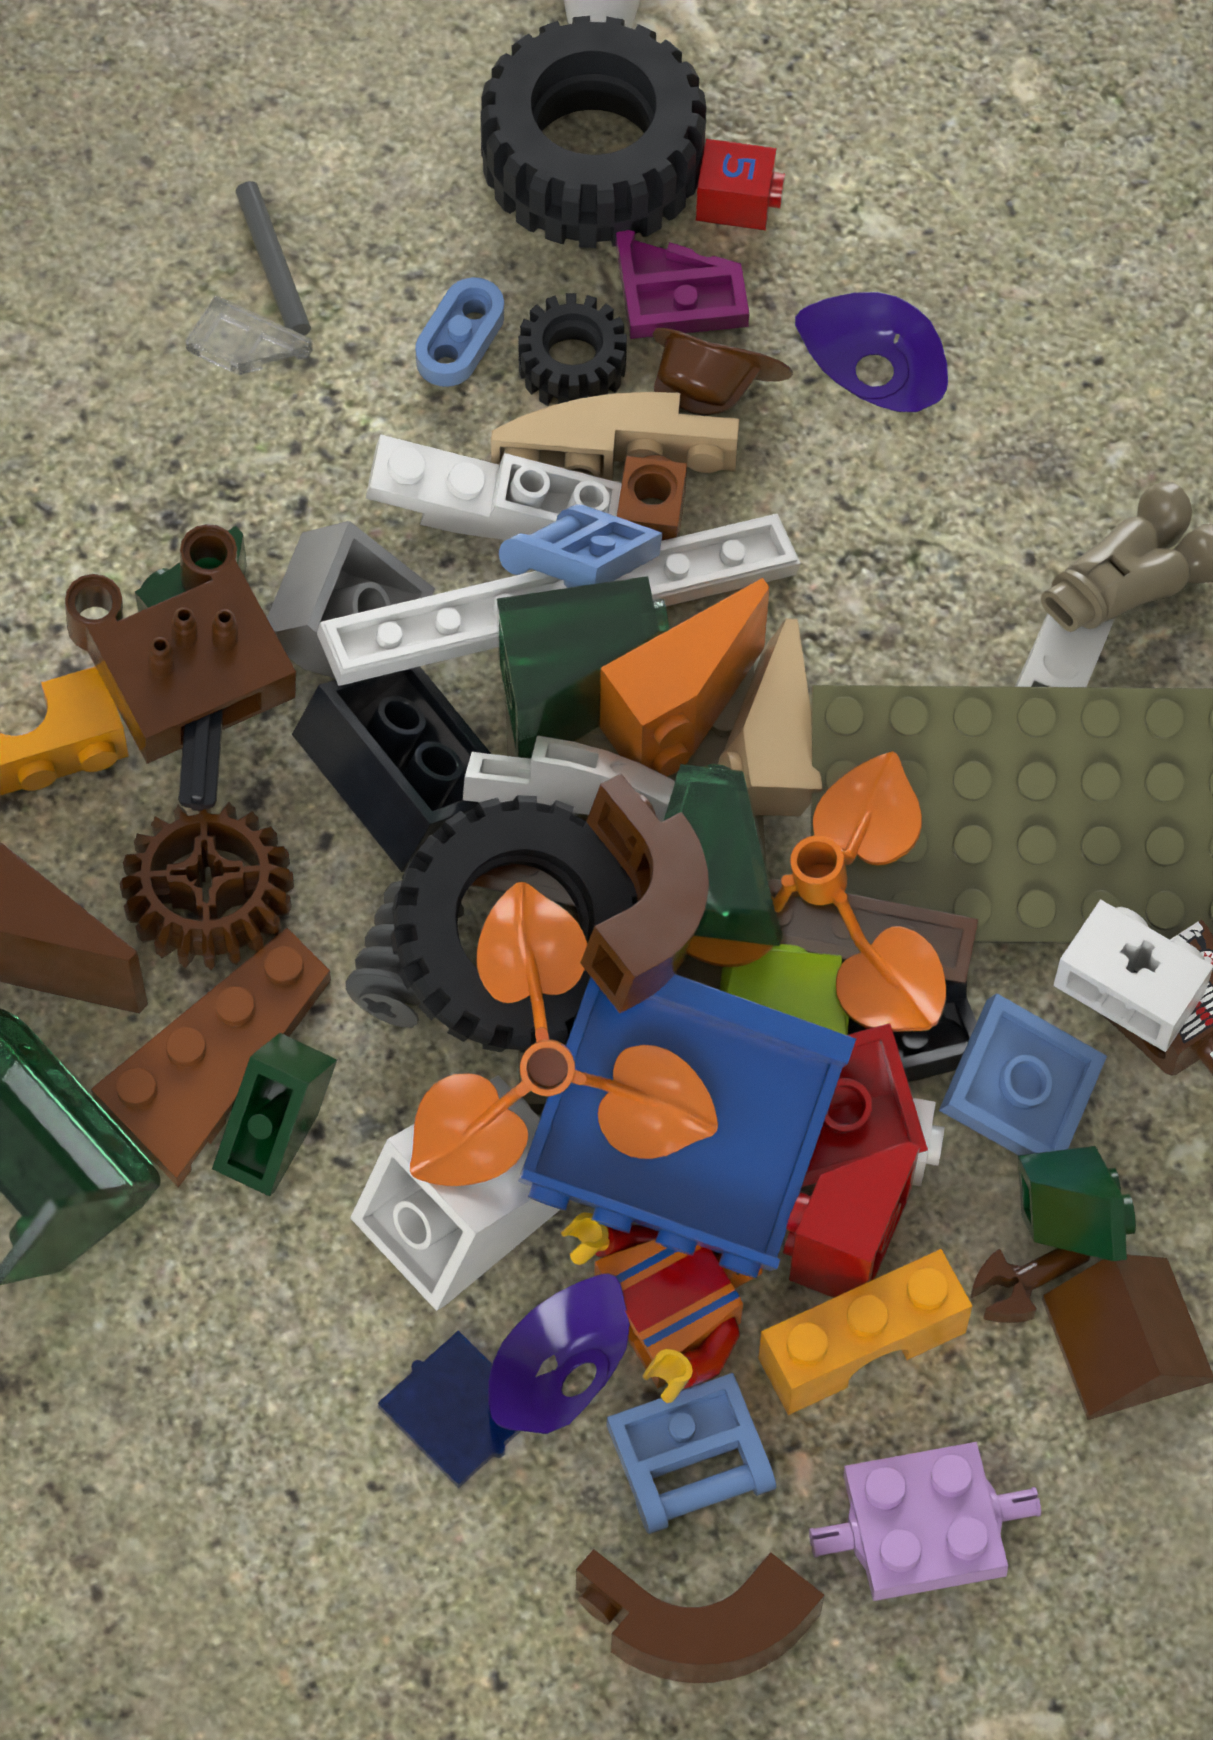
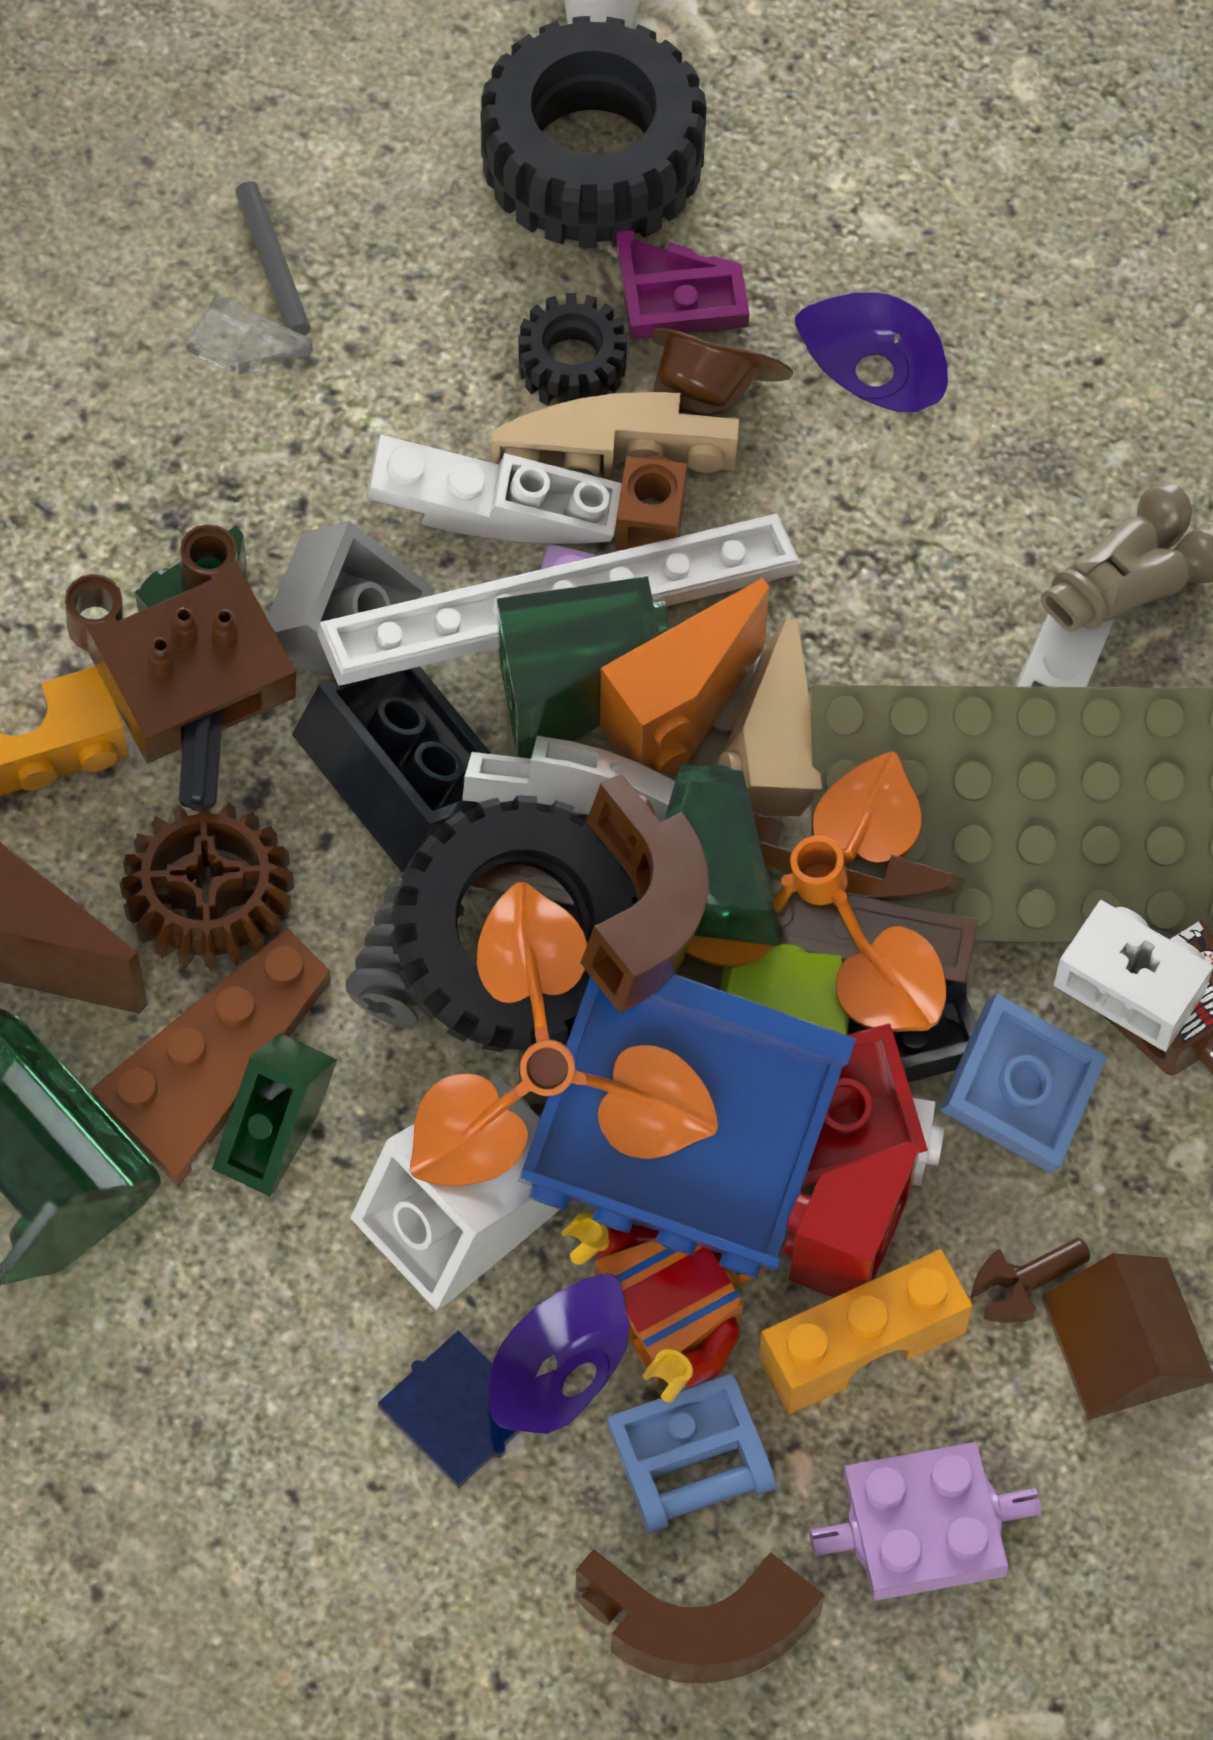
(457, 336): medium blue plate -> none
(582, 547): medium blue plate -> none
(738, 184): red brick -> none
(902, 881): none -> reddish brown slope
(1075, 1202): dark green slope -> none

